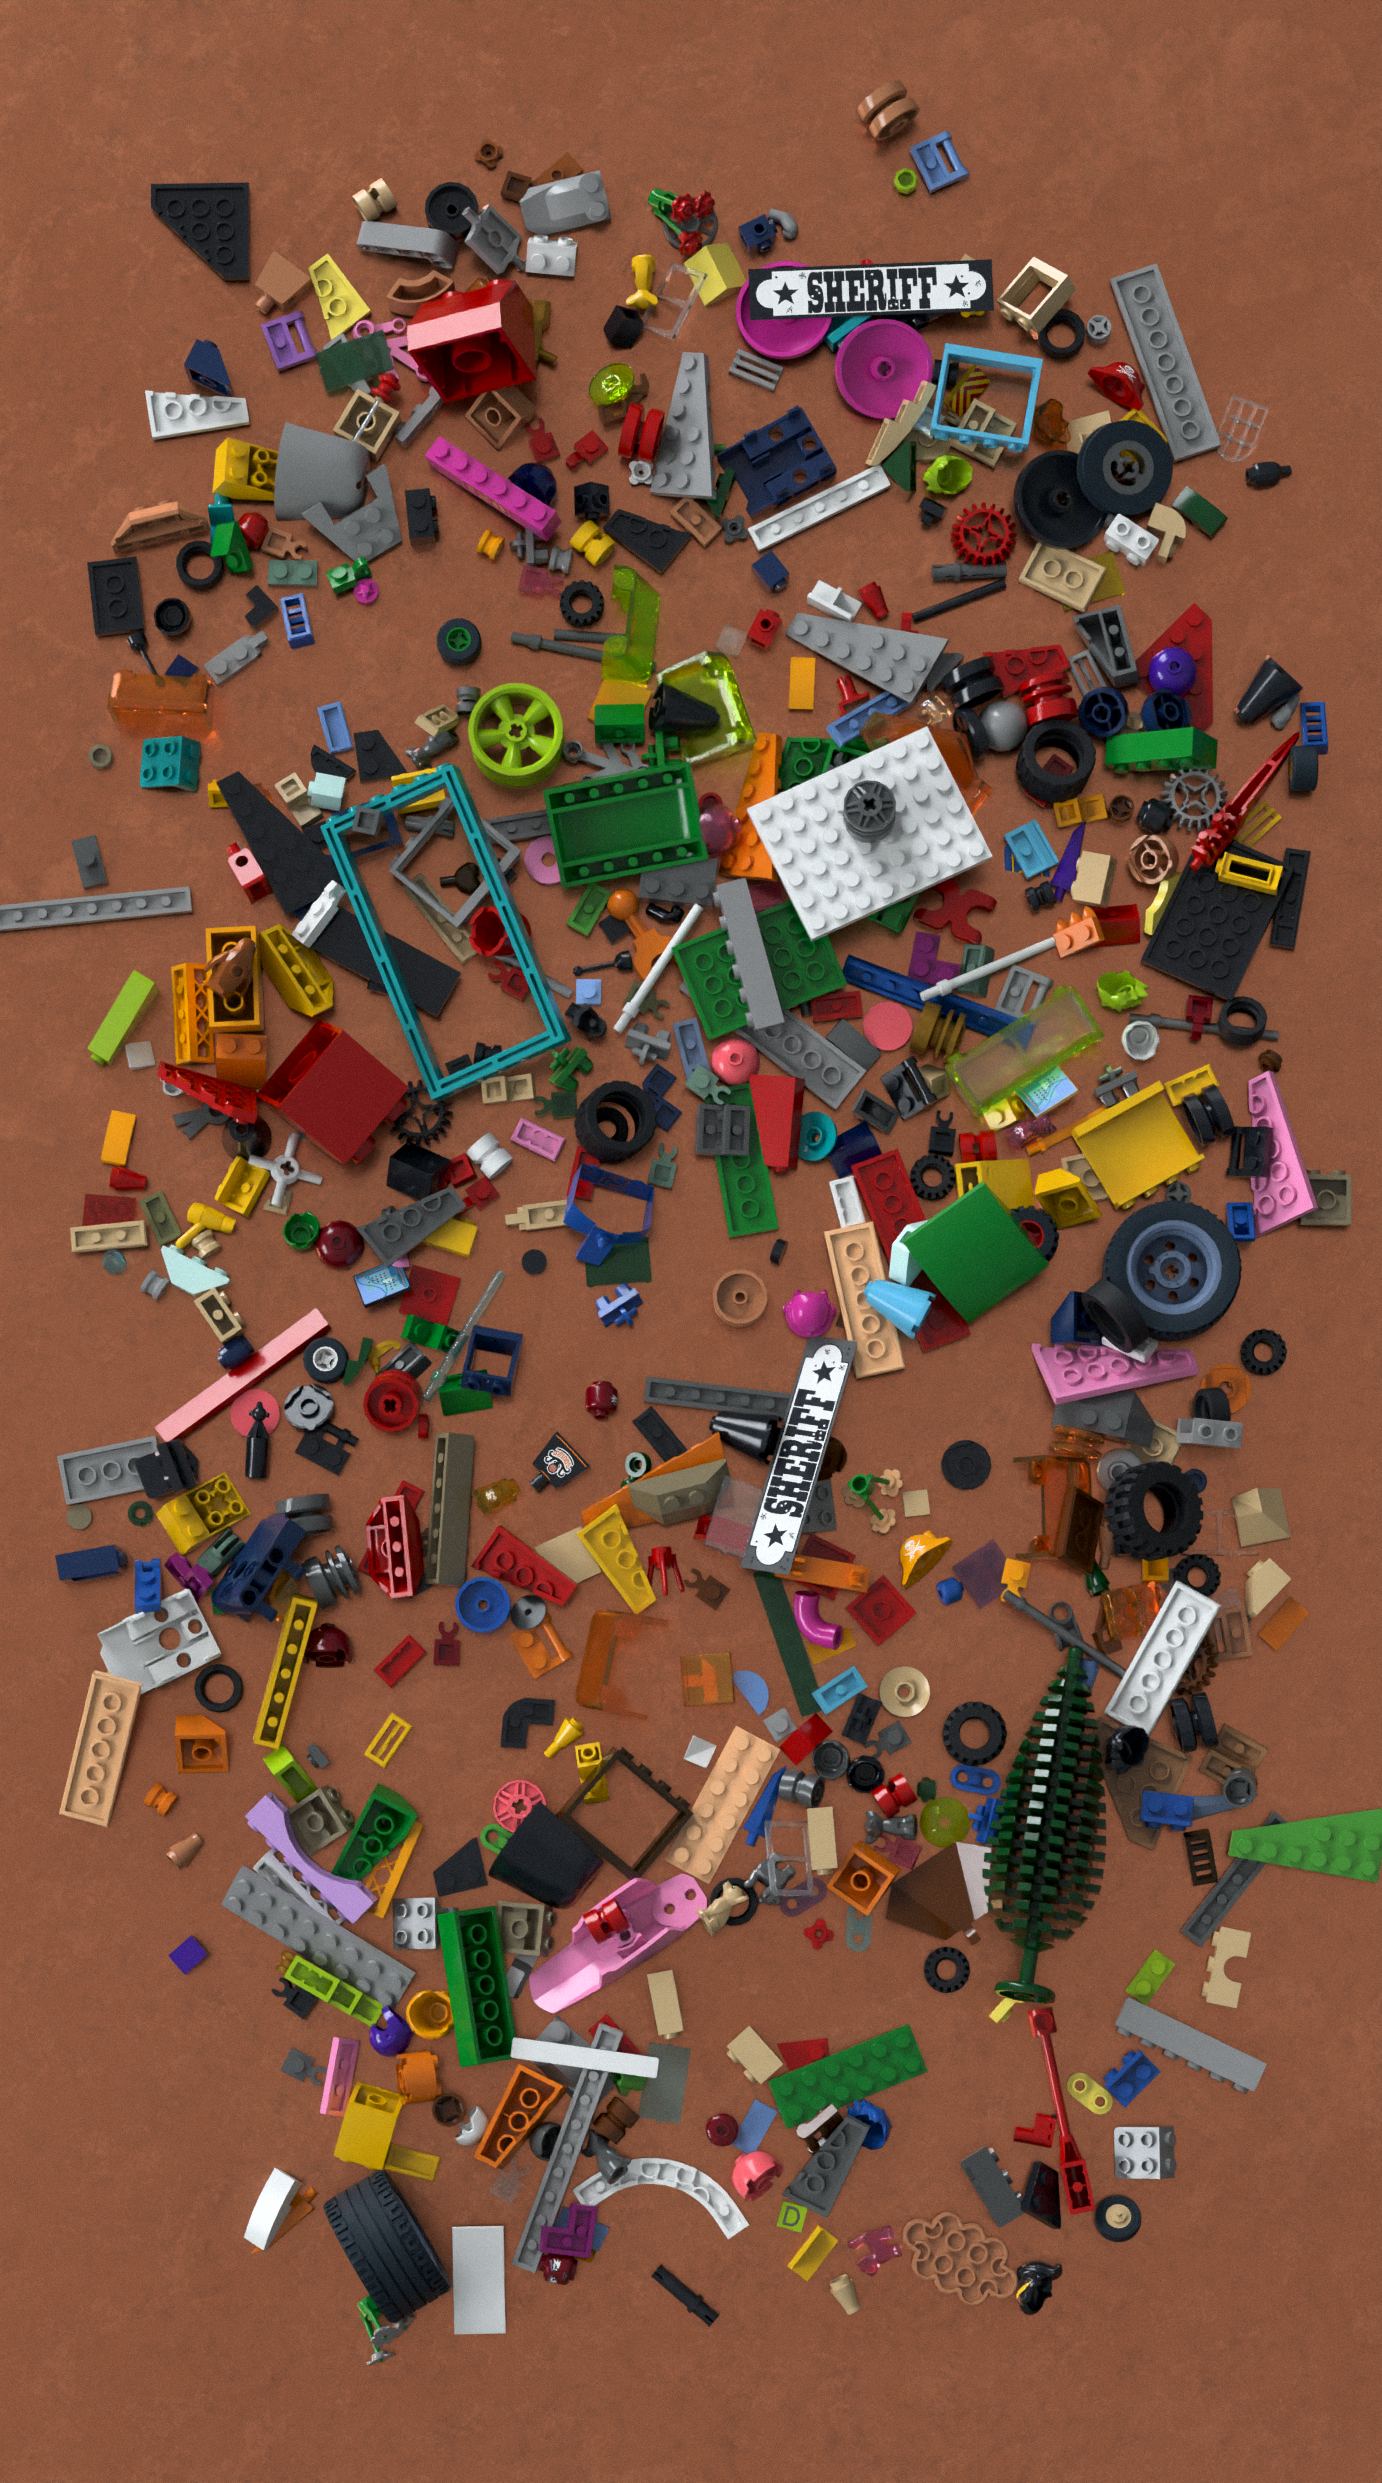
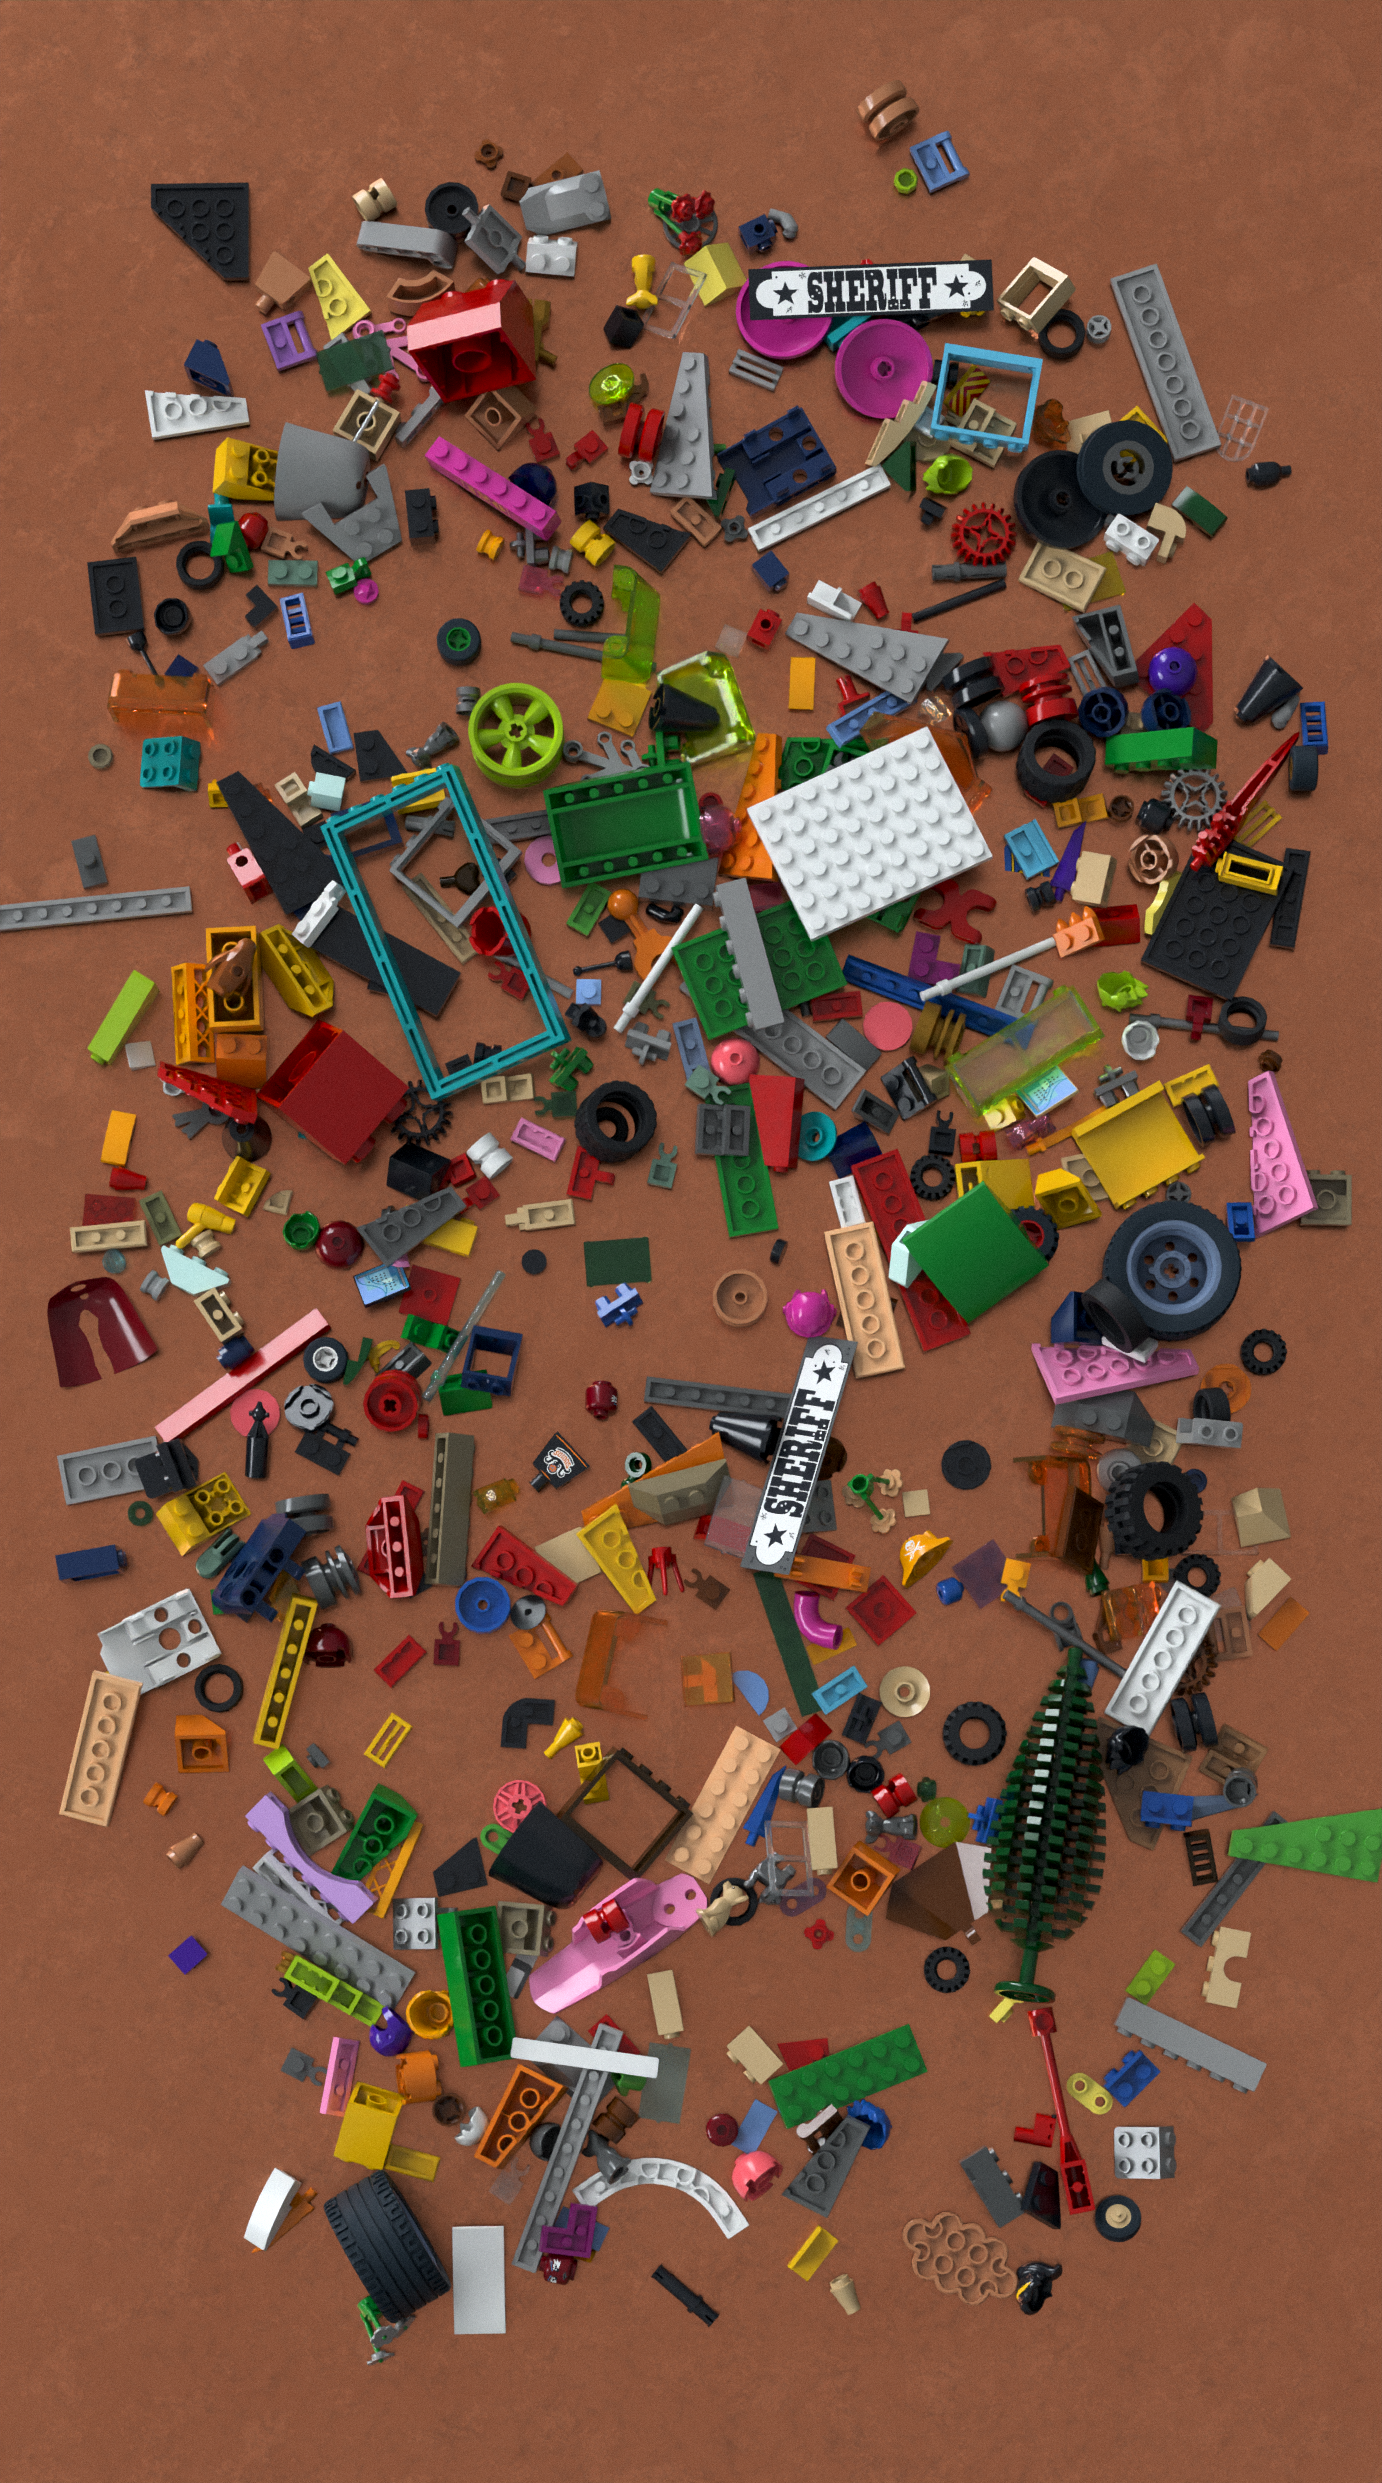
(79, 1517): dark tan tile -> none
(119, 1330): none -> dark red piece
(148, 1585): blue plate -> none
(194, 1578): magenta plate -> none
(278, 1173): white bar -> none
(367, 821): dark grey plate -> none
(438, 720): tan tile -> none
(598, 1241): blue piece -> none
(619, 723): green panel -> none
(656, 1086): dark blue tile -> none
(699, 1752): white slope -> none
(792, 2216): lime tile -> none
(871, 824): dark grey wheel -> none
(880, 2251): clear pink animal -> none
(900, 1304): medium azure cone -> none
(975, 1779): blue plate -> none
(1119, 383): red hat -> none
(1255, 1152): black plate -> none

